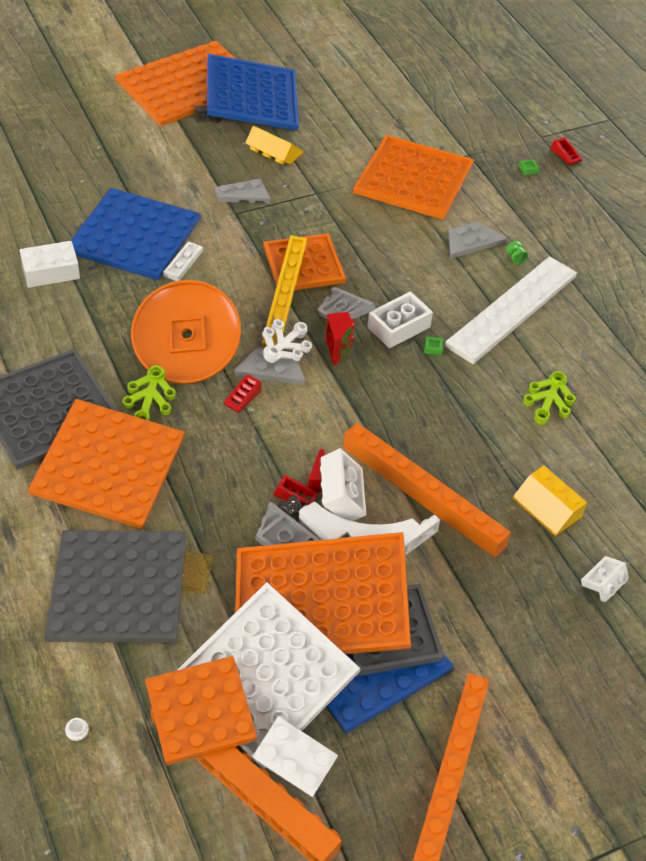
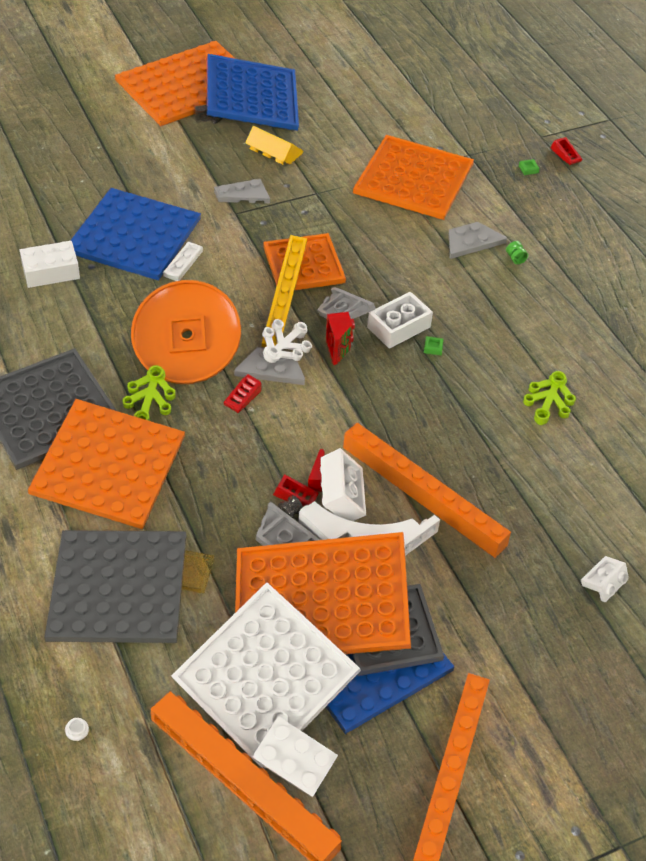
(200, 710): orange plate -> none
(510, 310): white plate -> none
(550, 501): yellow slope -> none

